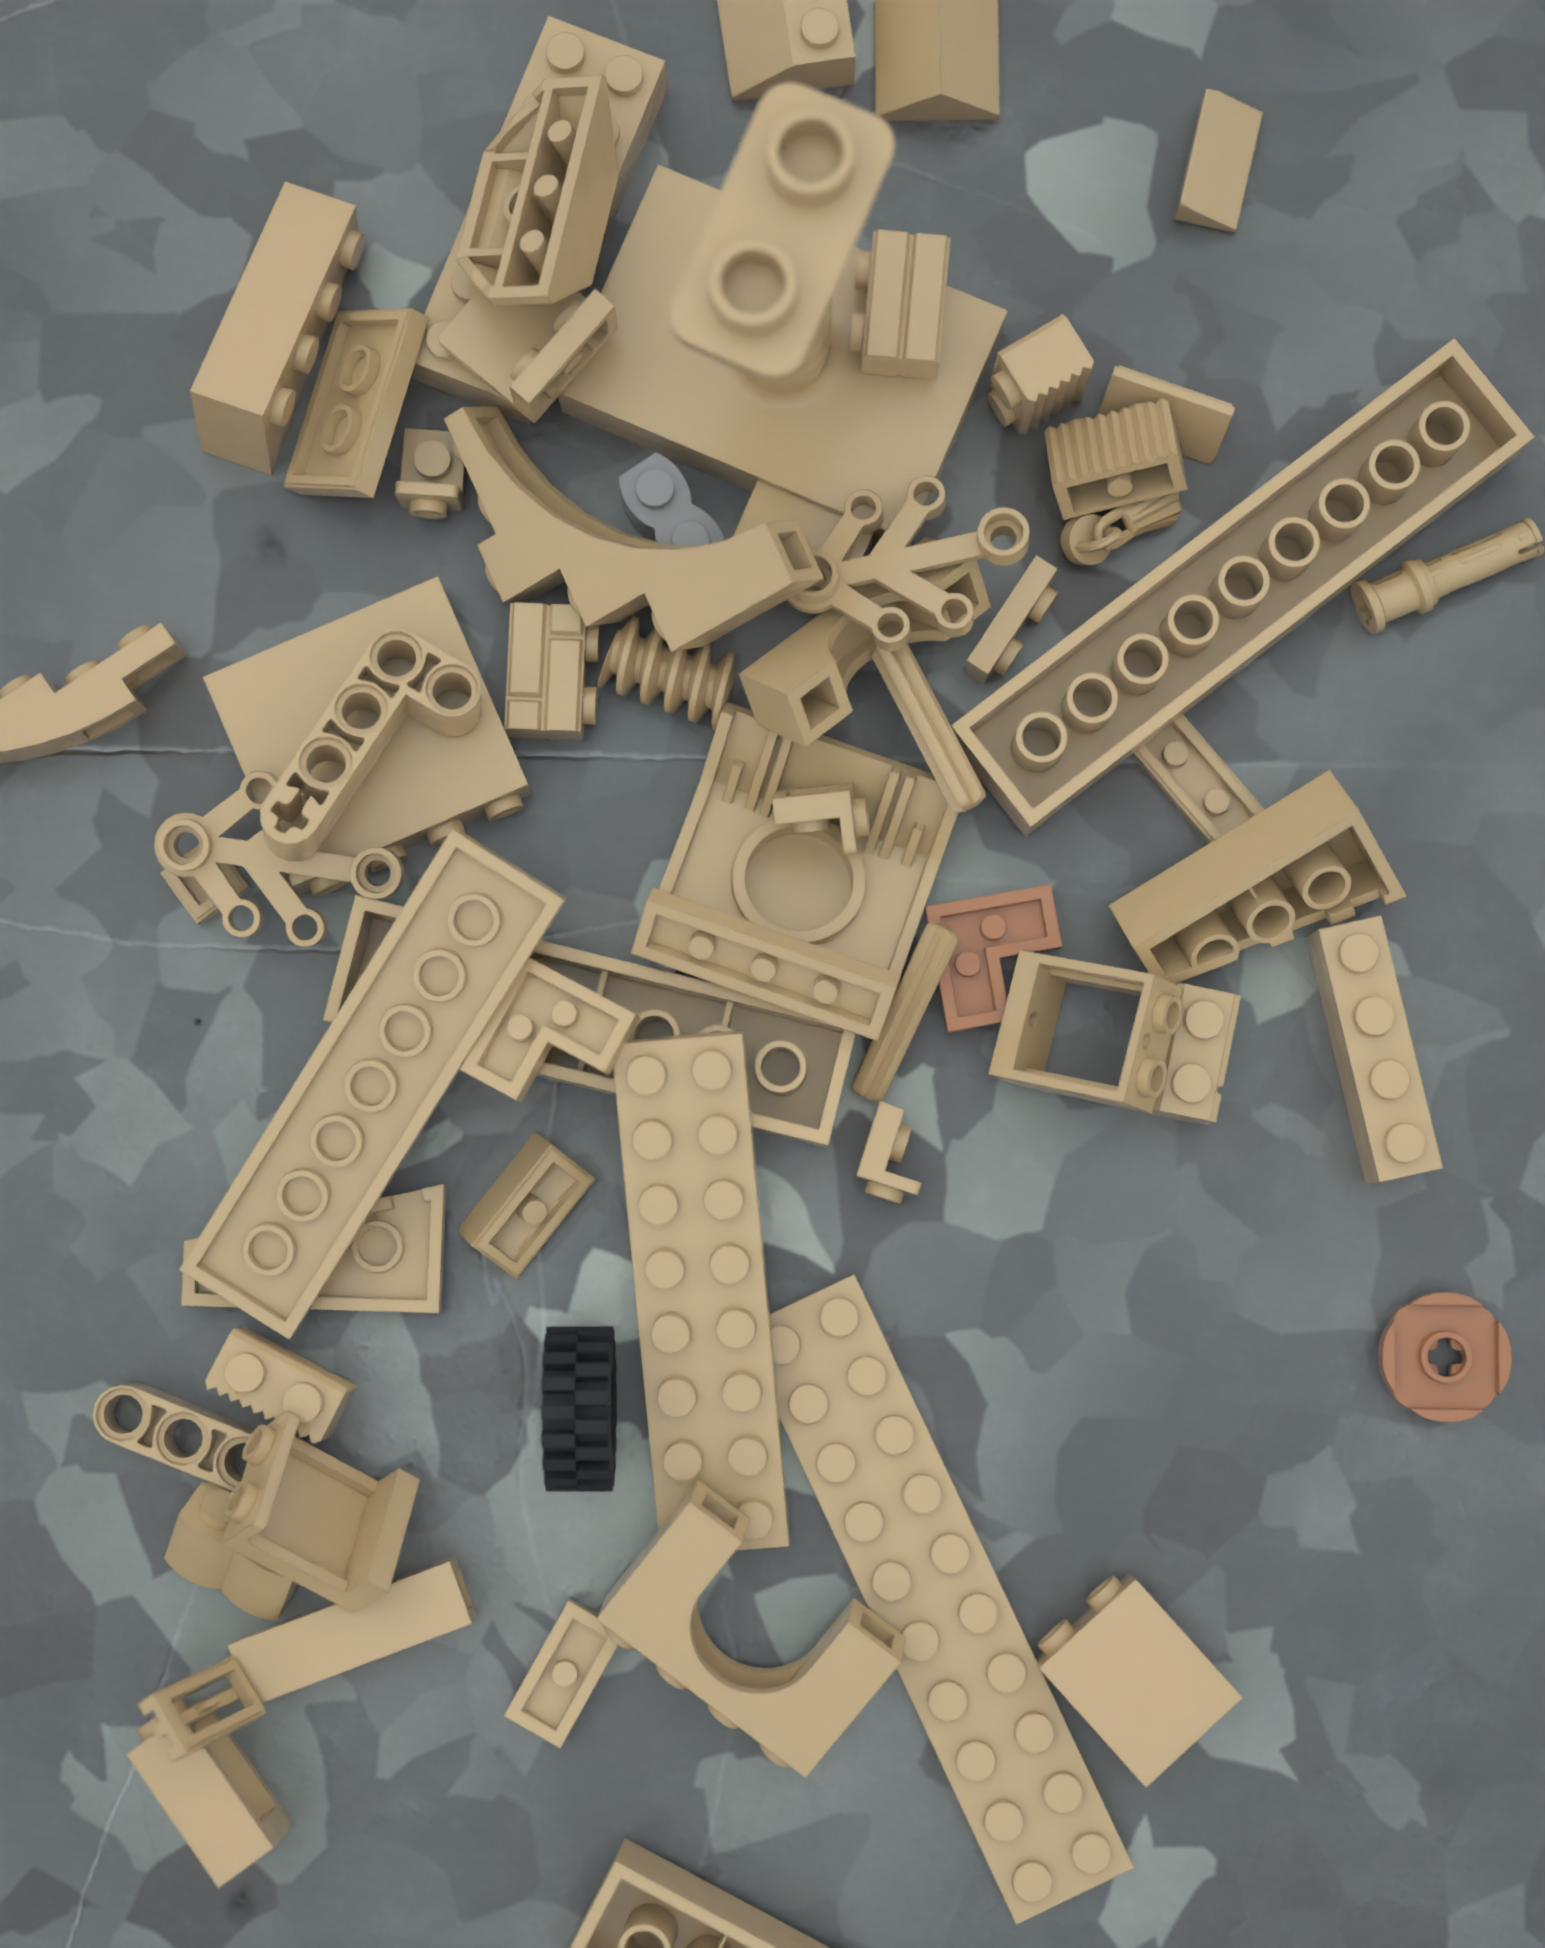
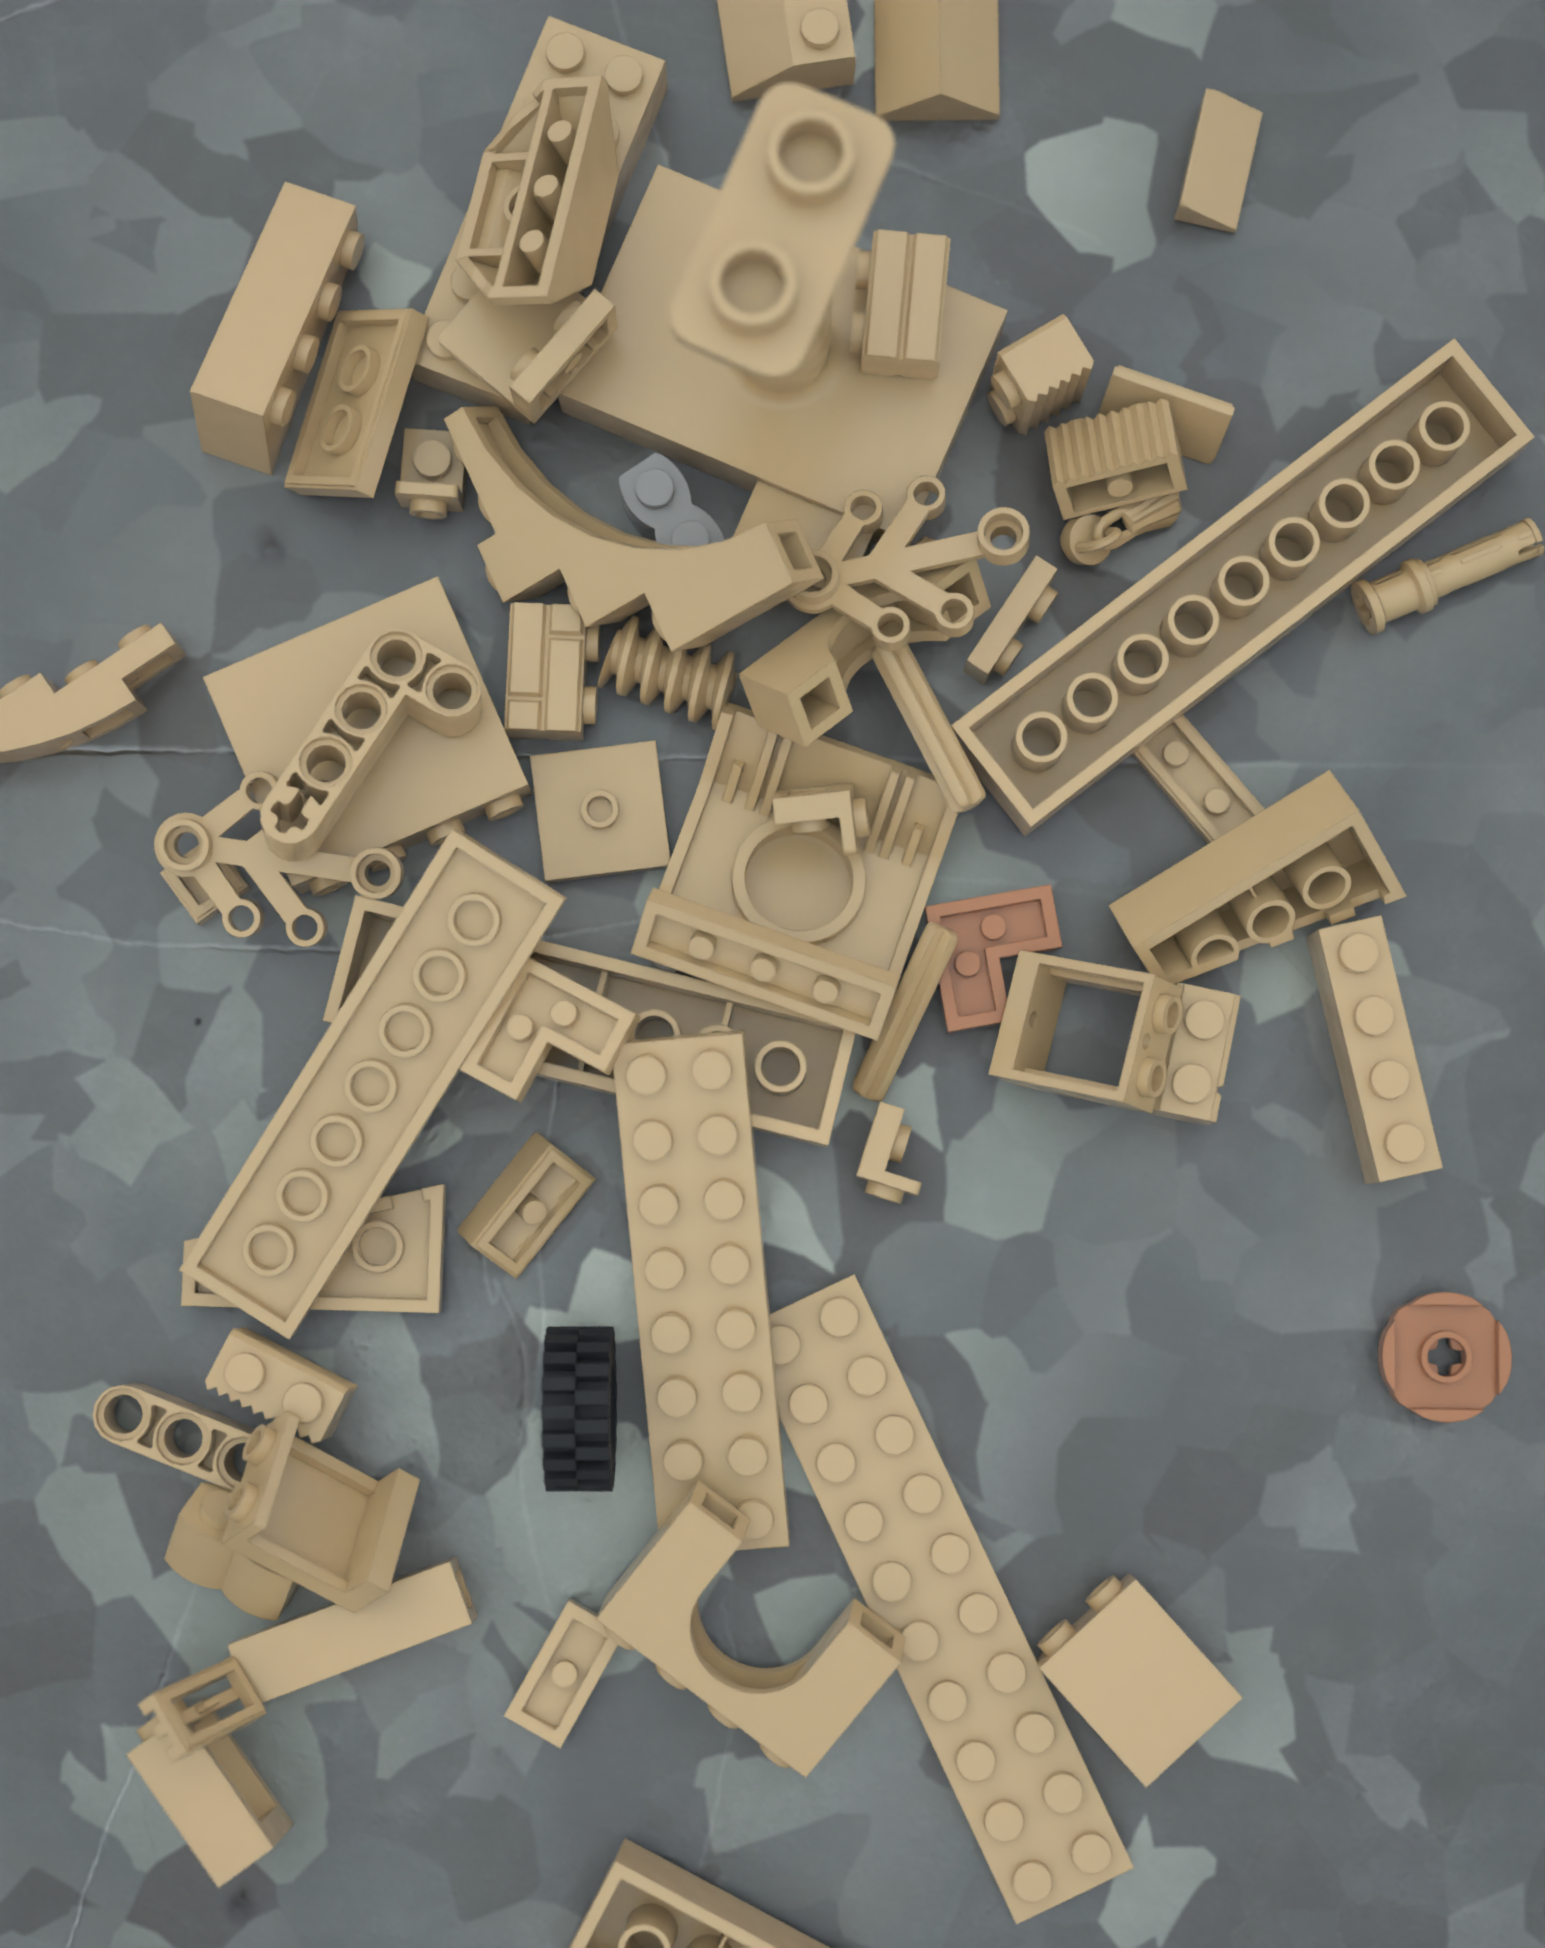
(600, 811): none -> tan plate

